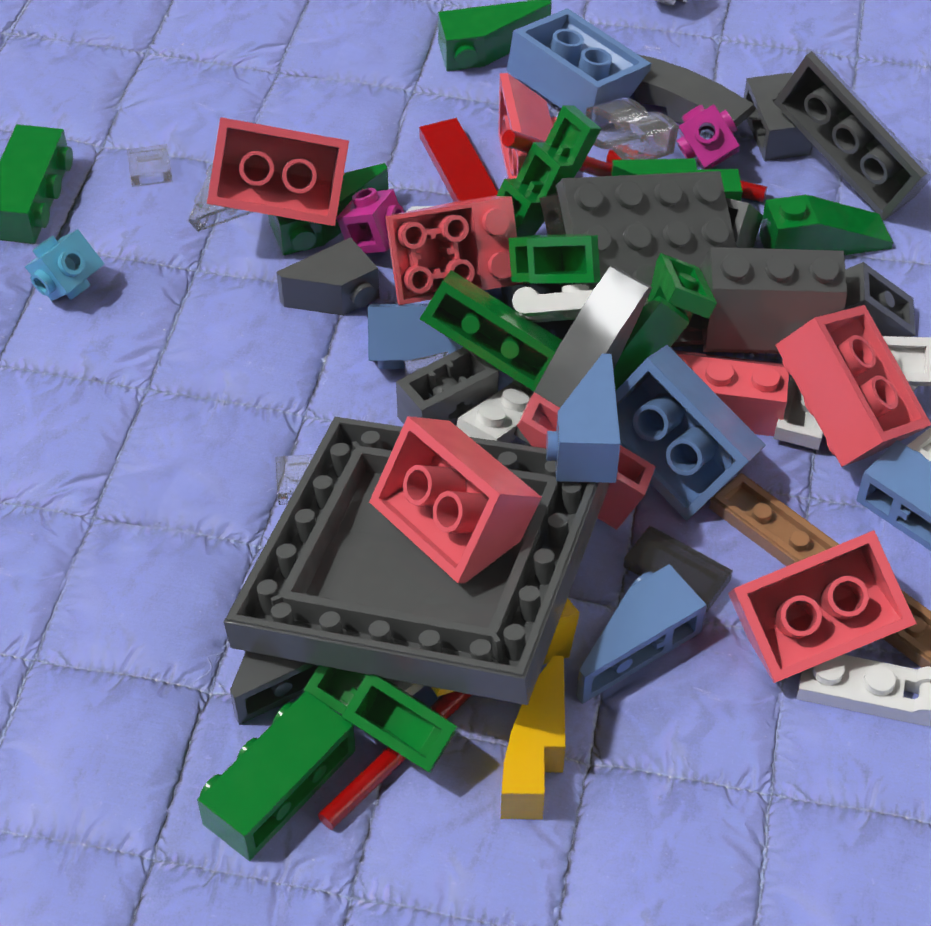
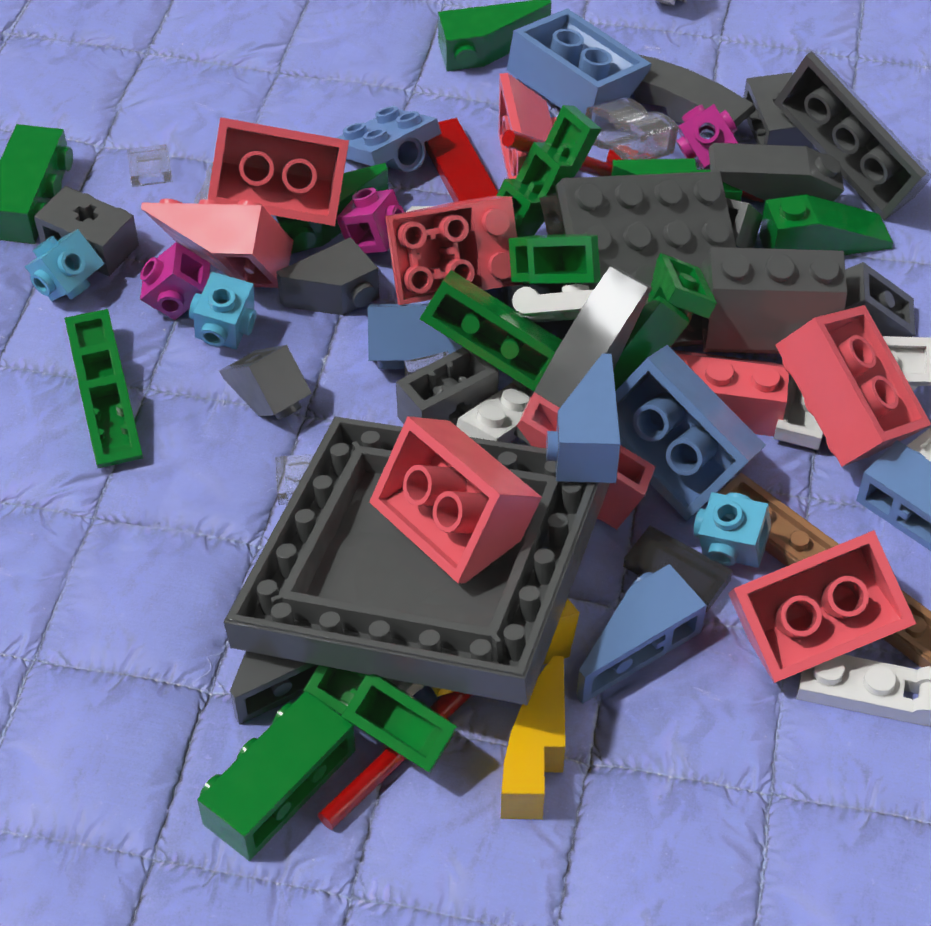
(103, 389): none -> green slope
(105, 227): none -> dark grey brick
(173, 280): none -> dark pink brick
(223, 311): none -> medium azure brick
(232, 237): none -> coral slope
(268, 381): none -> dark grey slope
(381, 137): none -> medium blue plate
(733, 529): none -> medium azure brick
(777, 170): none -> dark grey slope

